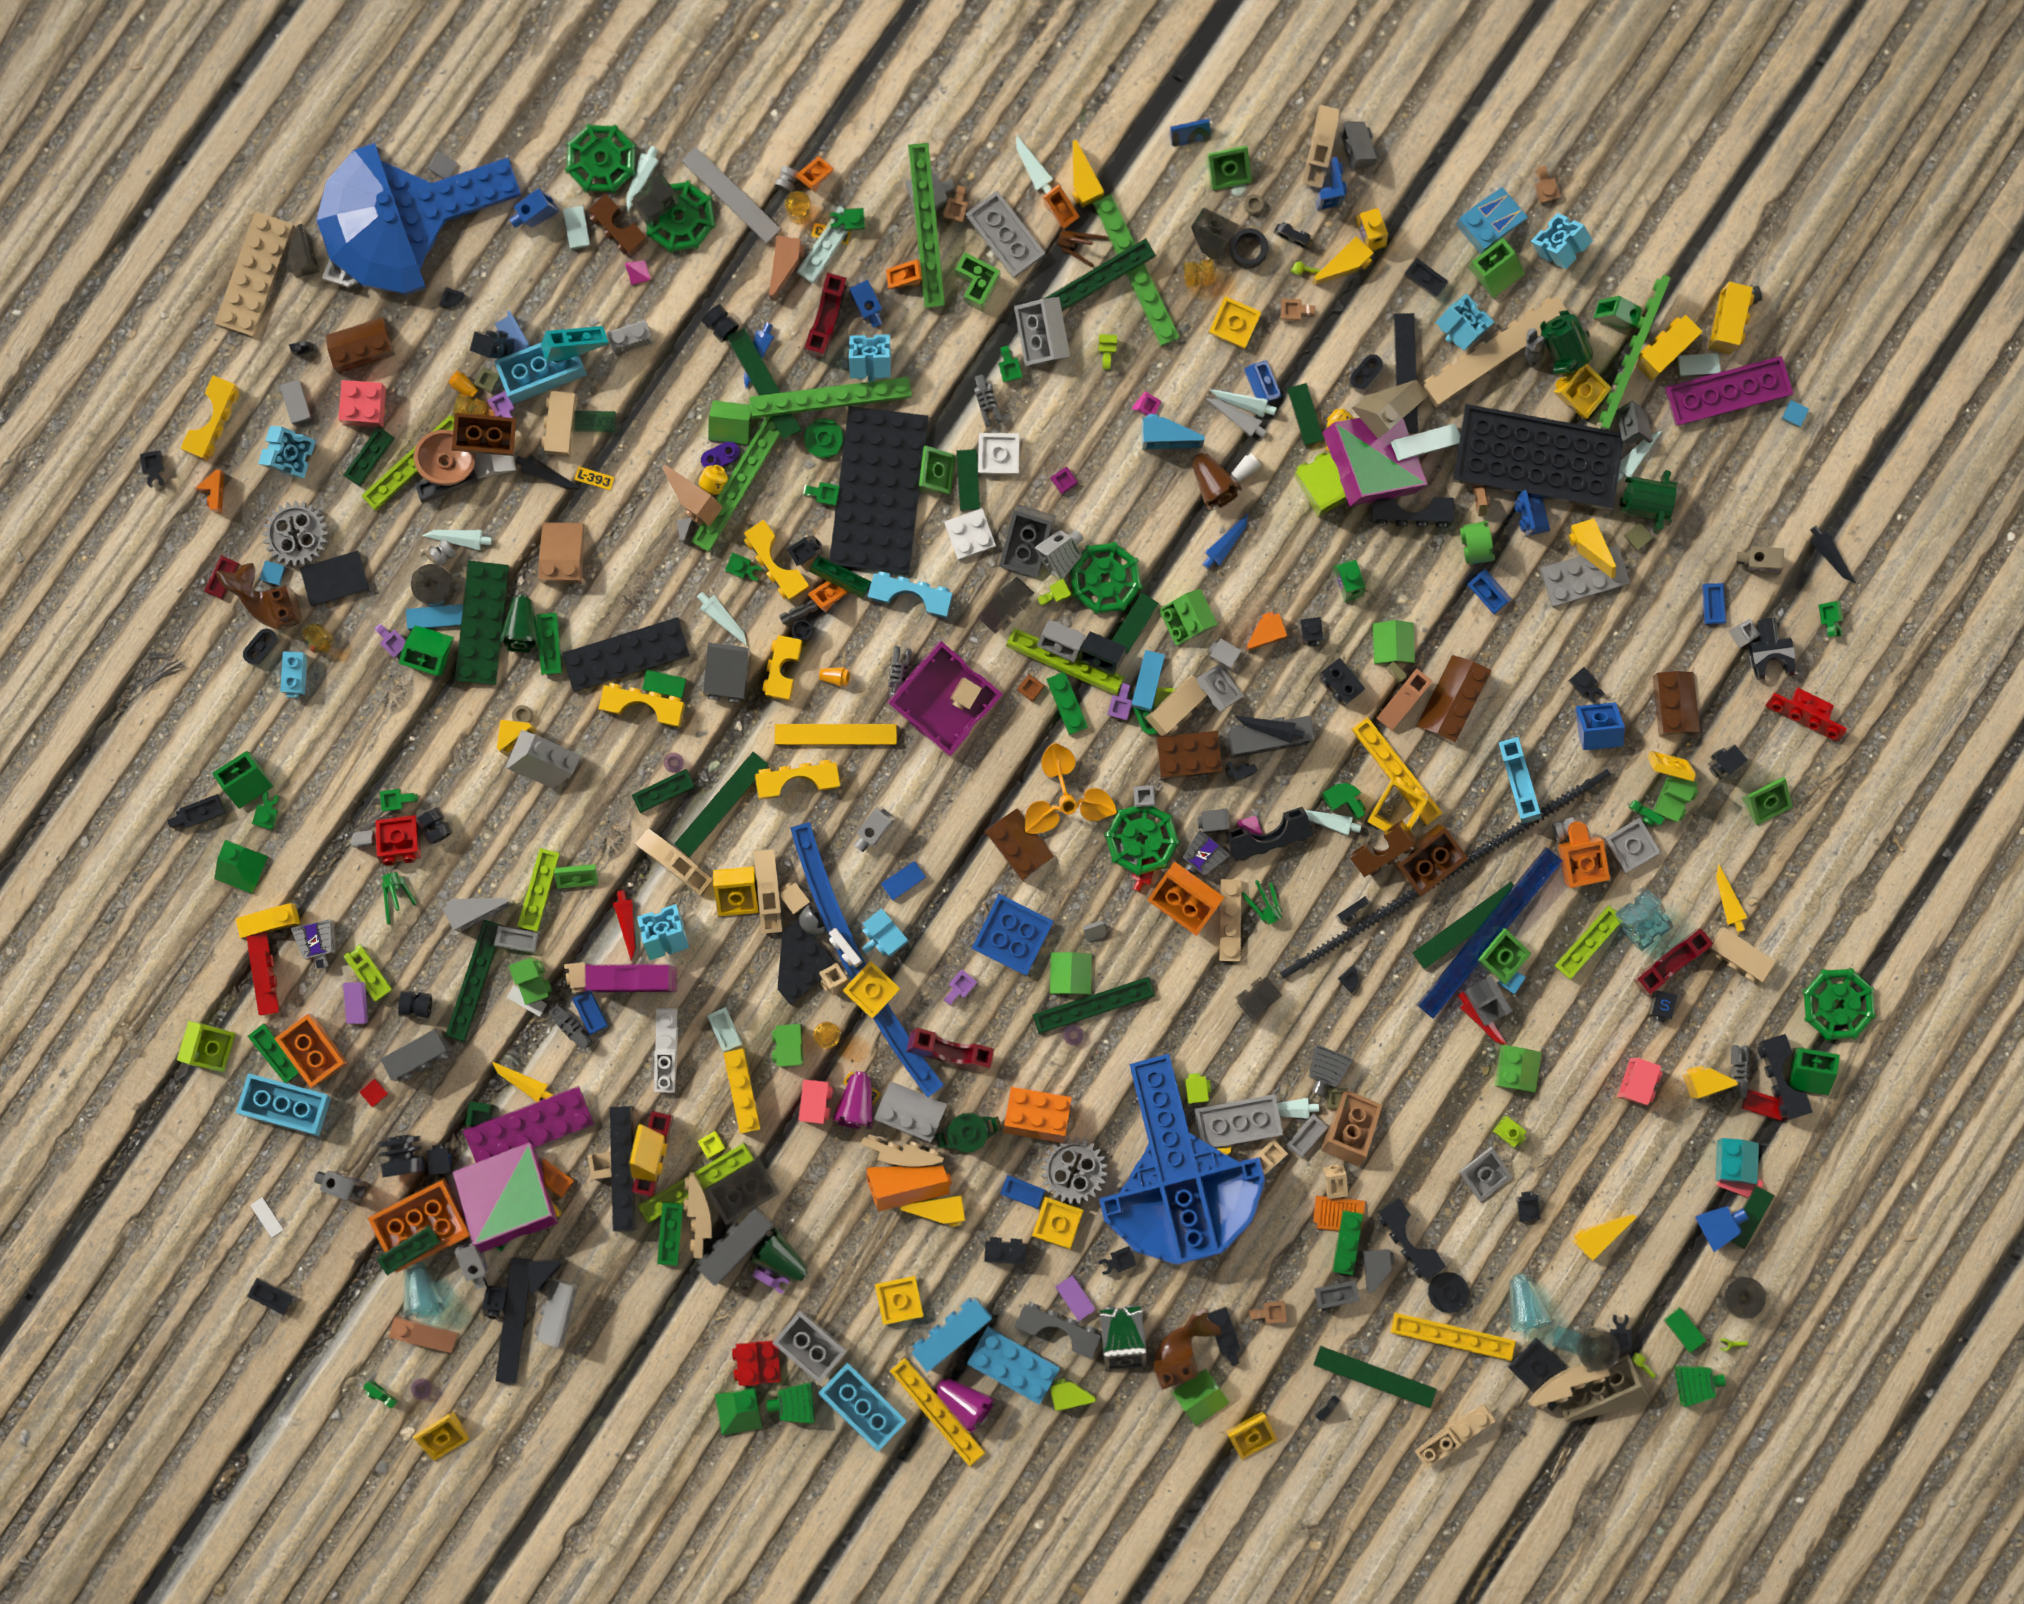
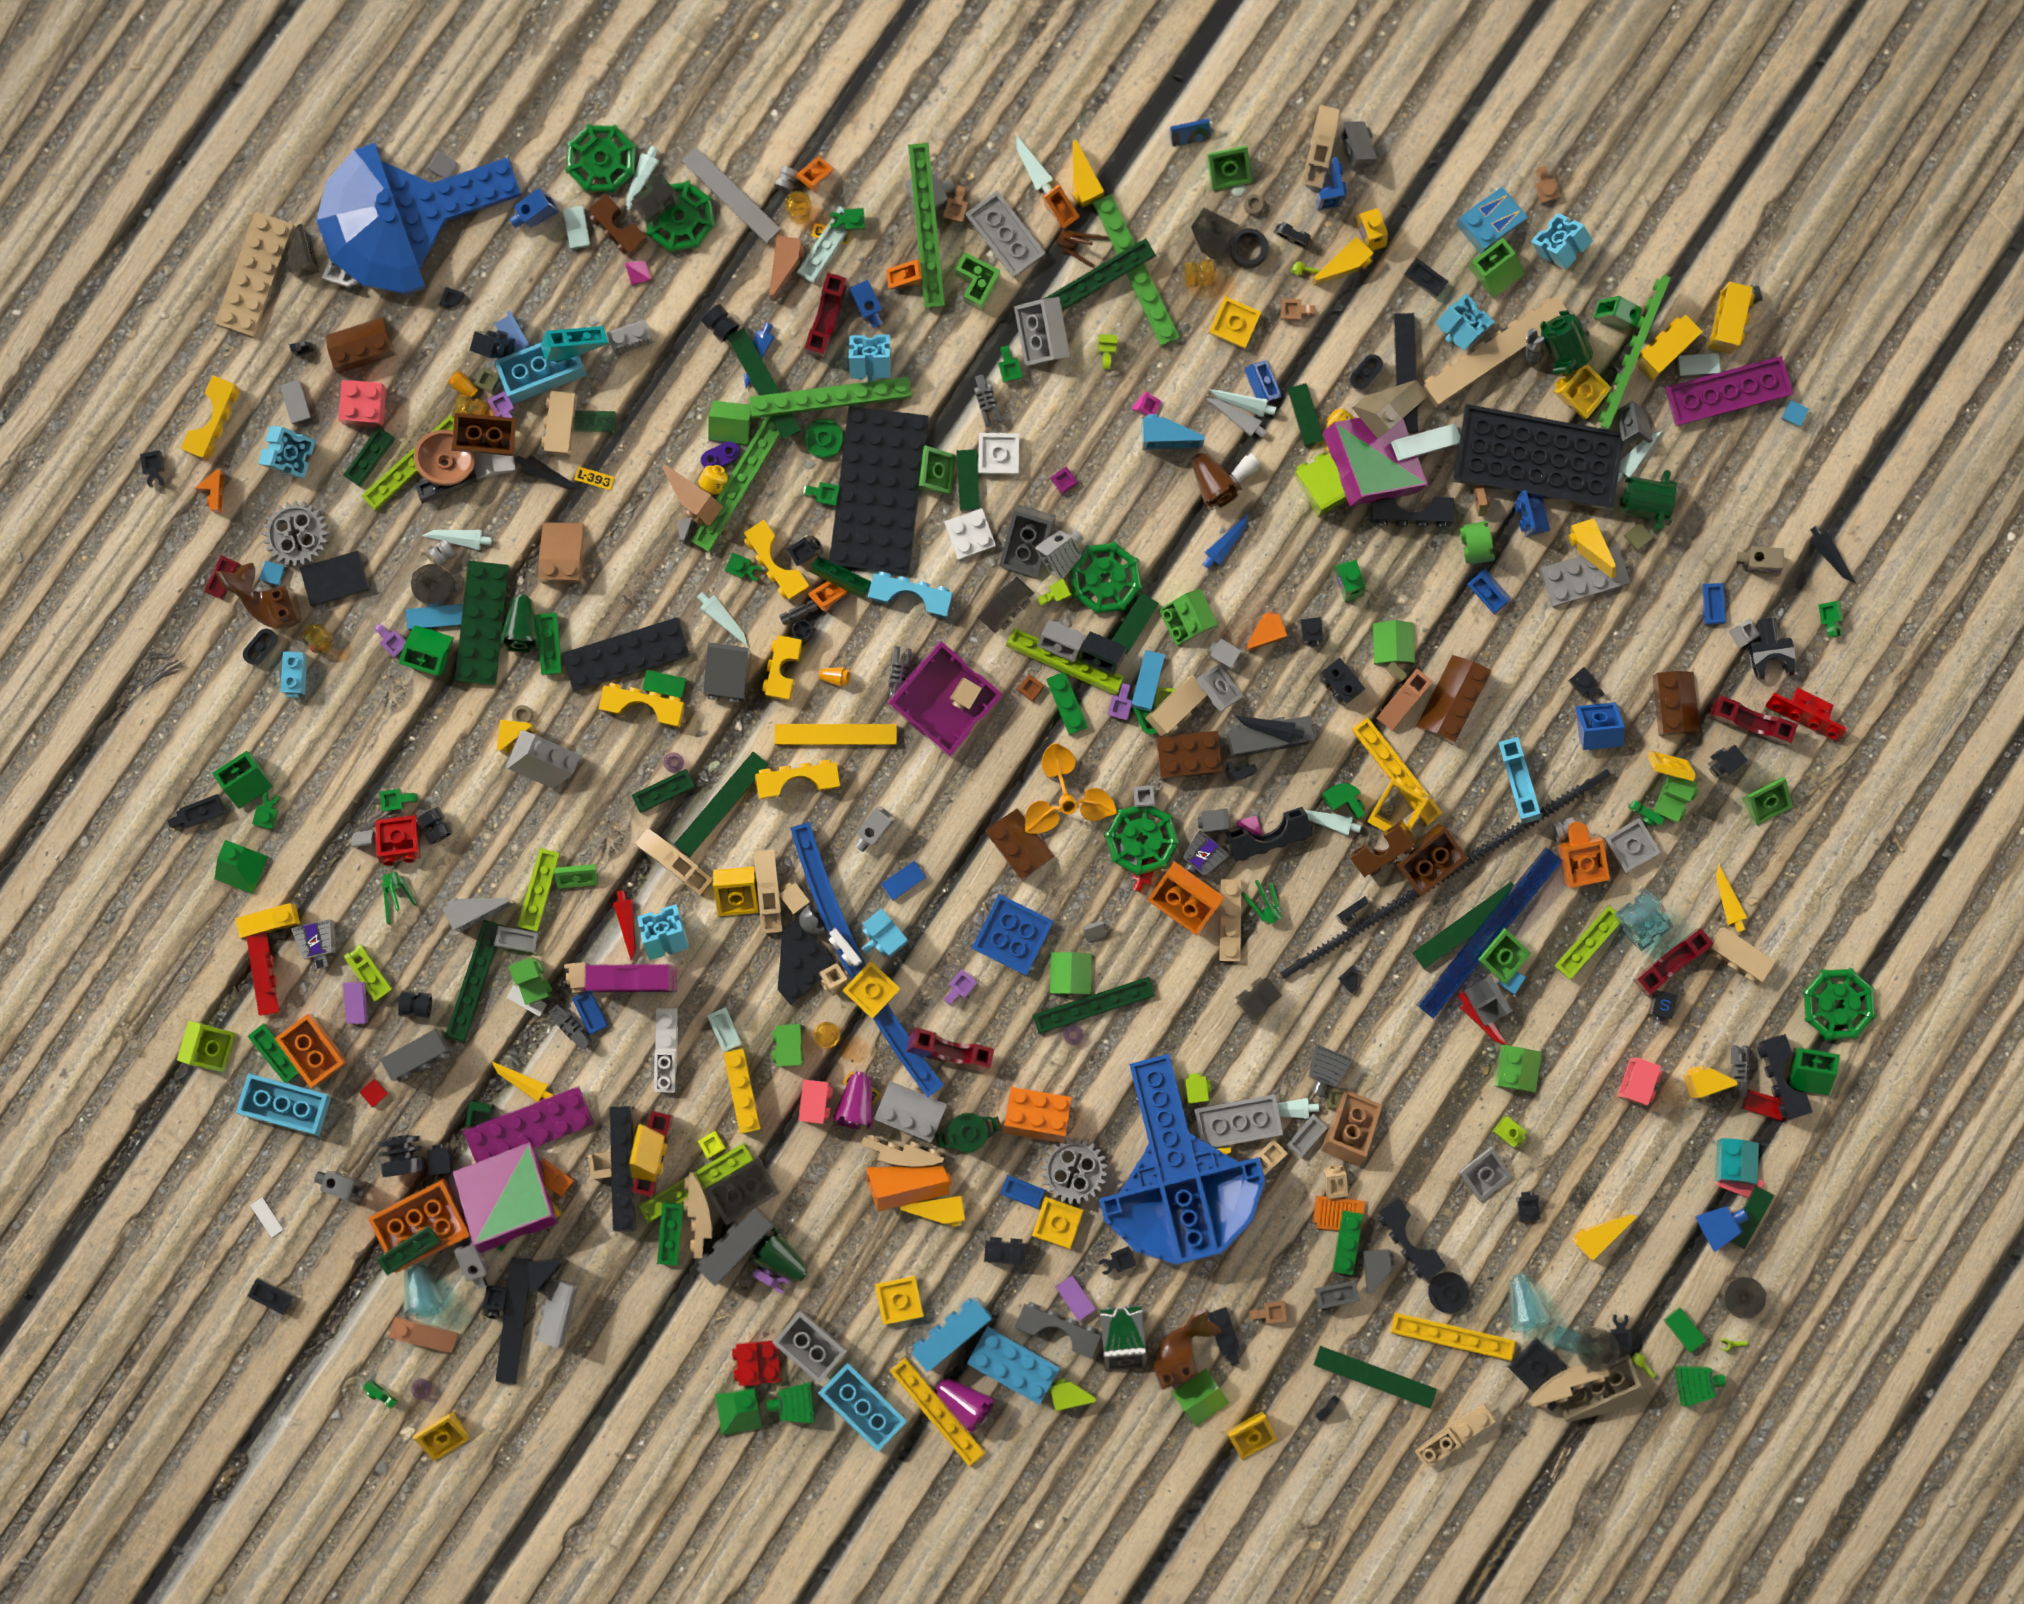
(1766, 726): none -> dark red arch

